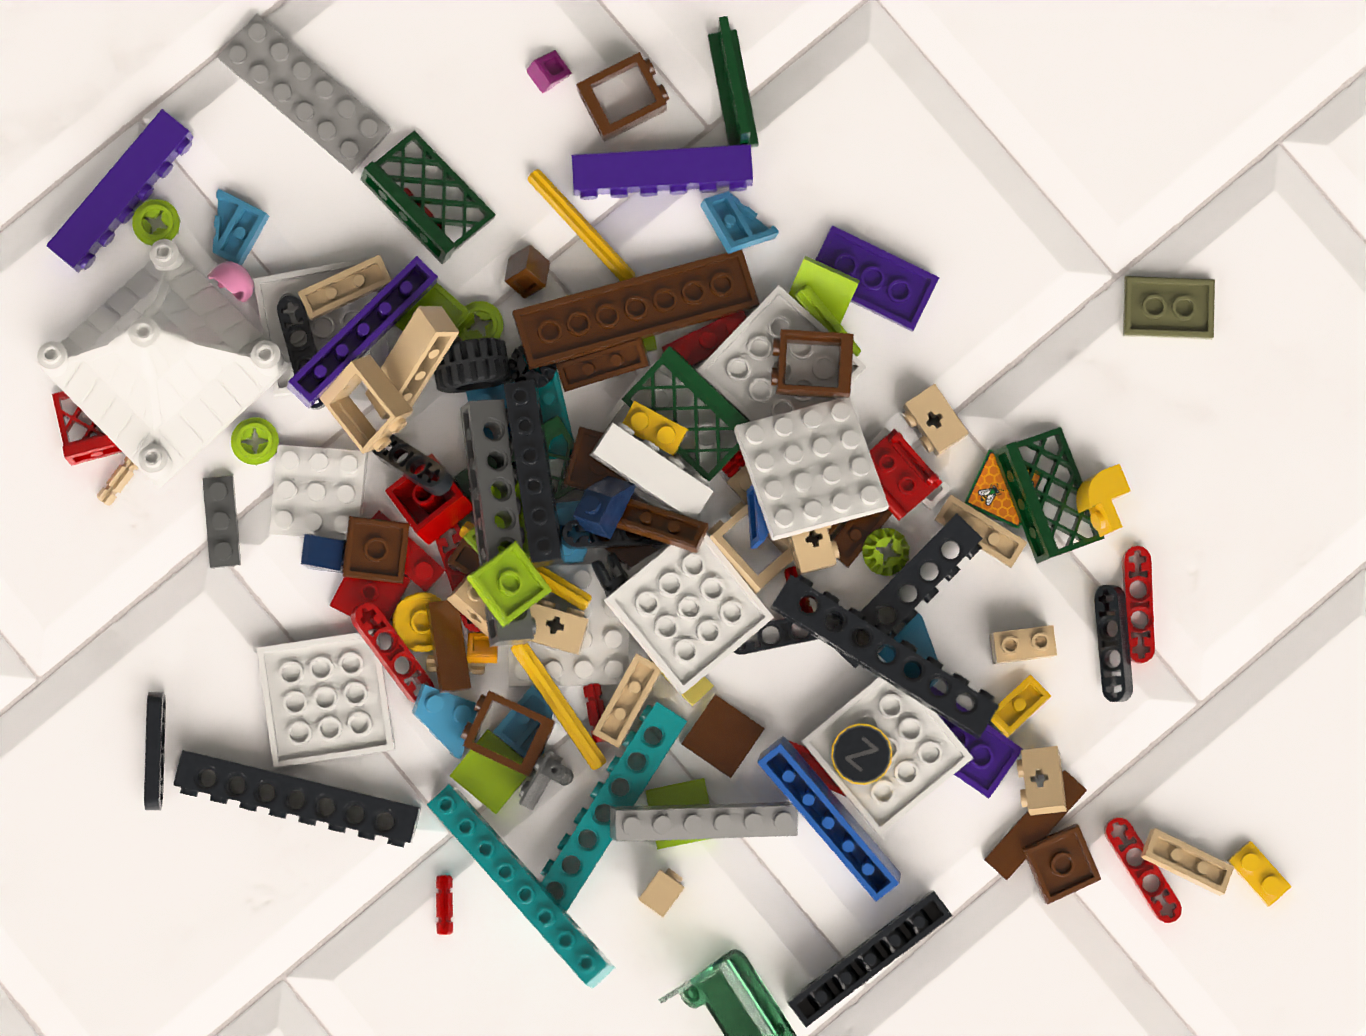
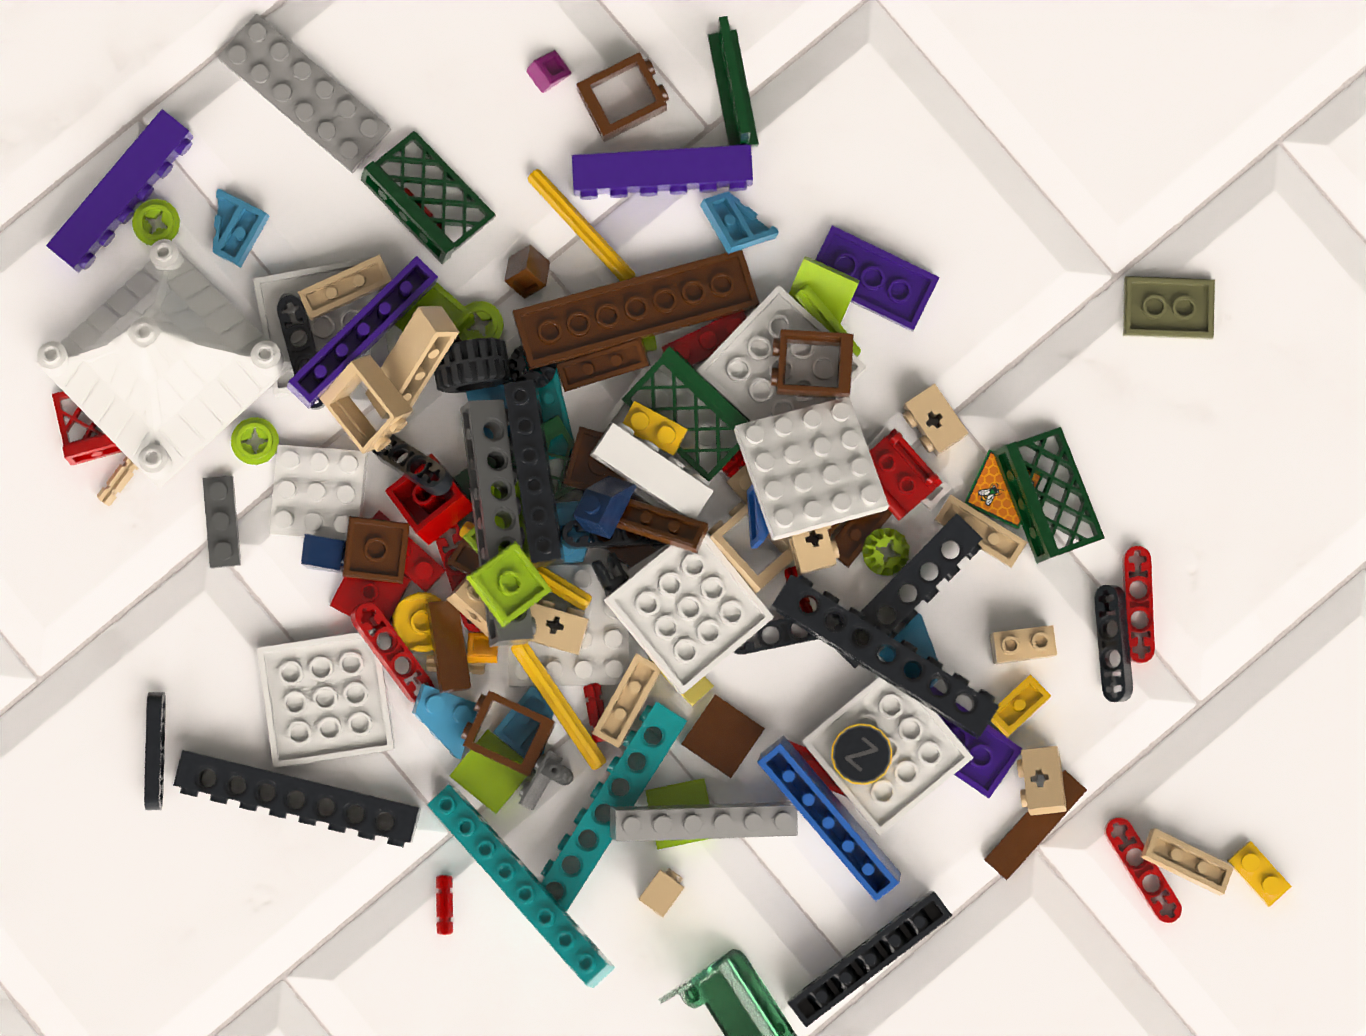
(234, 279): bright pink hair -> none
(1061, 863): reddish brown tile -> none
(1097, 496): yellow brick -> none

